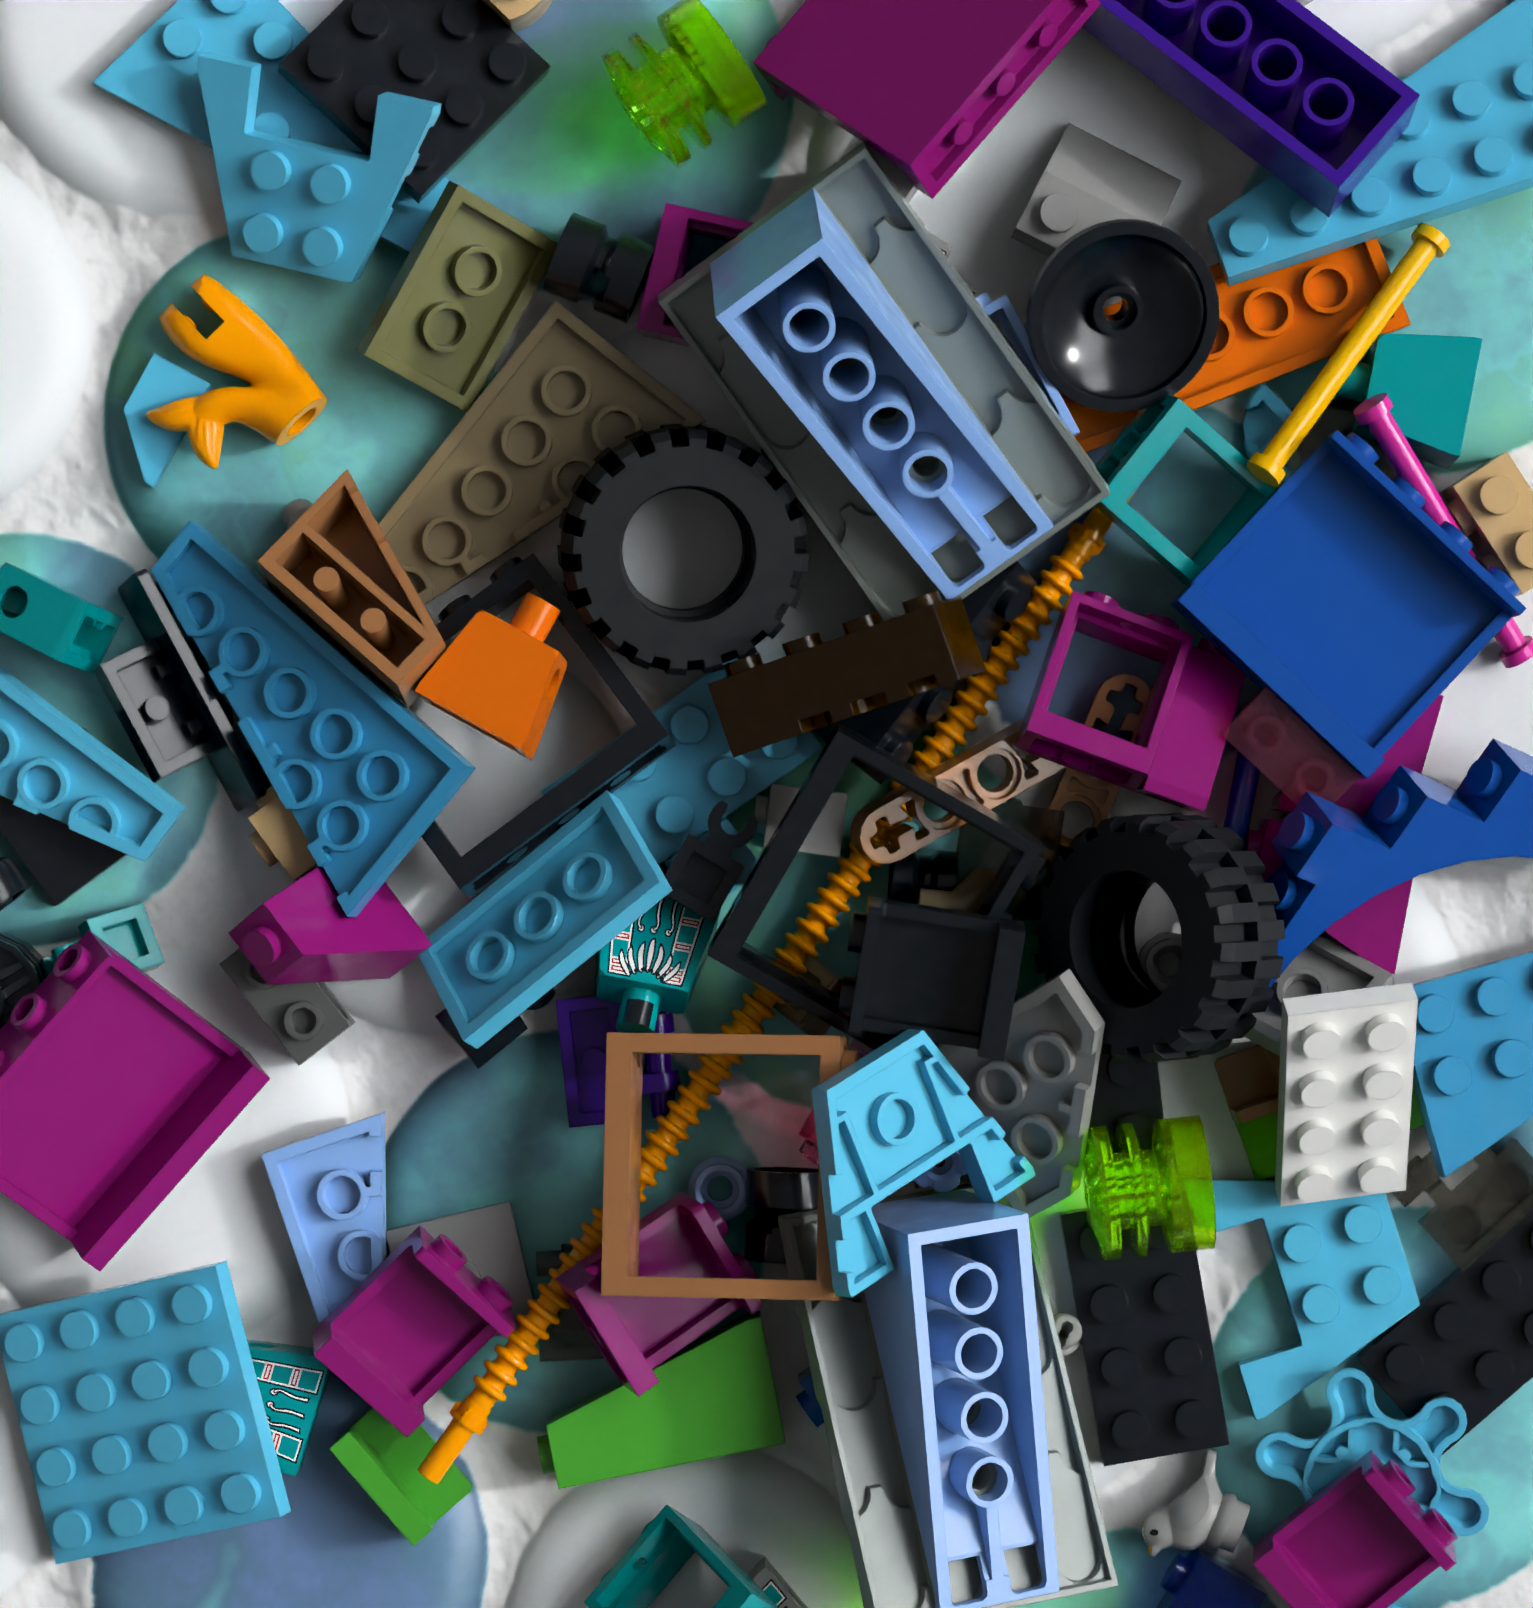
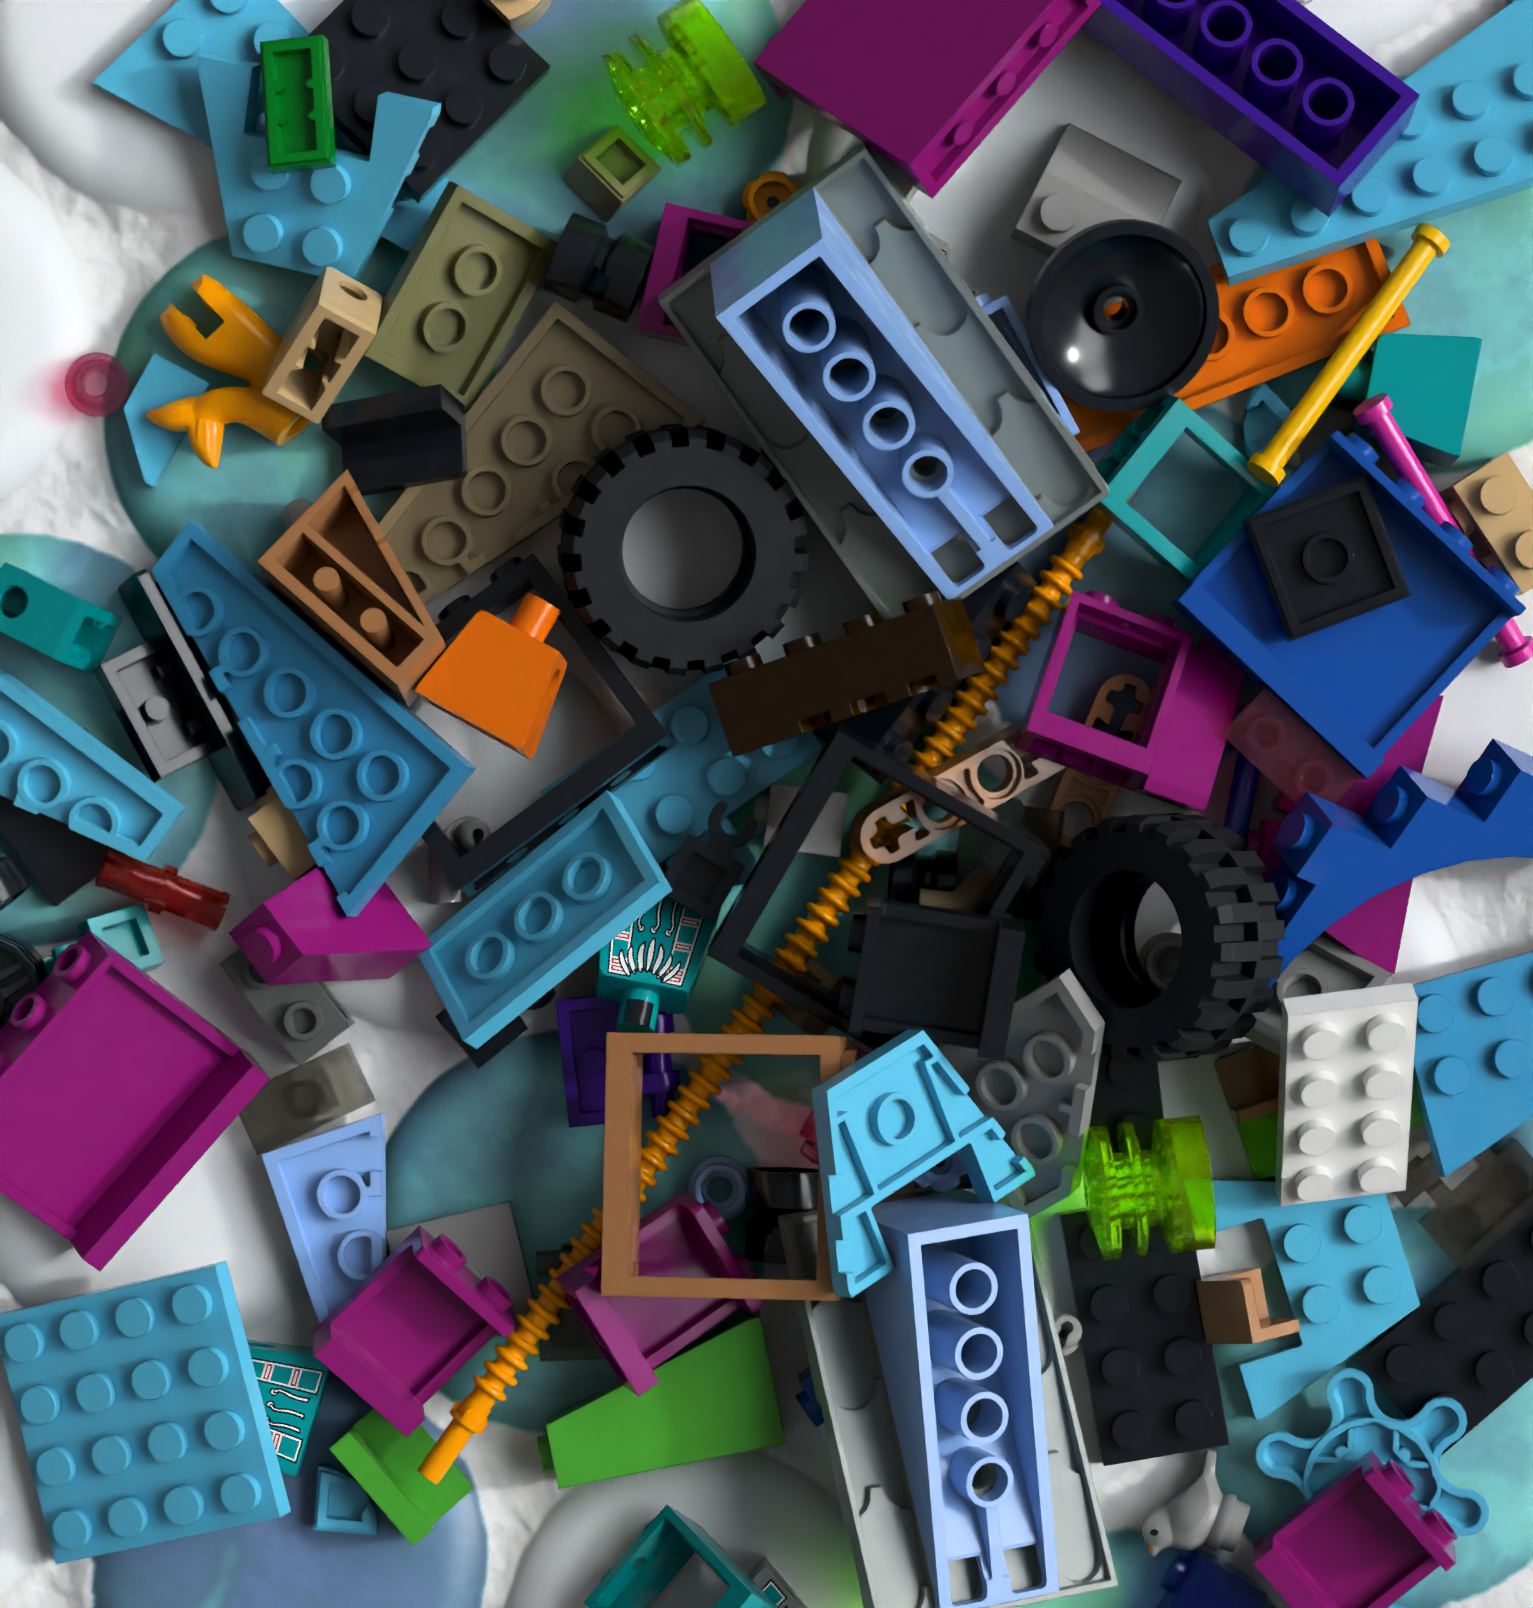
(111, 399): none -> clear pink plate
(162, 889): none -> clear red pin
(298, 104): none -> green plate
(306, 1099): none -> clear smoke plate
(336, 327): none -> tan torso
(343, 1503): none -> medium azure tile
(400, 438): none -> black panel
(464, 835): none -> light grey arm
(611, 173): none -> slope
(768, 185): none -> light orange plate
(1237, 1310): none -> medium nougat panel
(1326, 558): none -> black tile

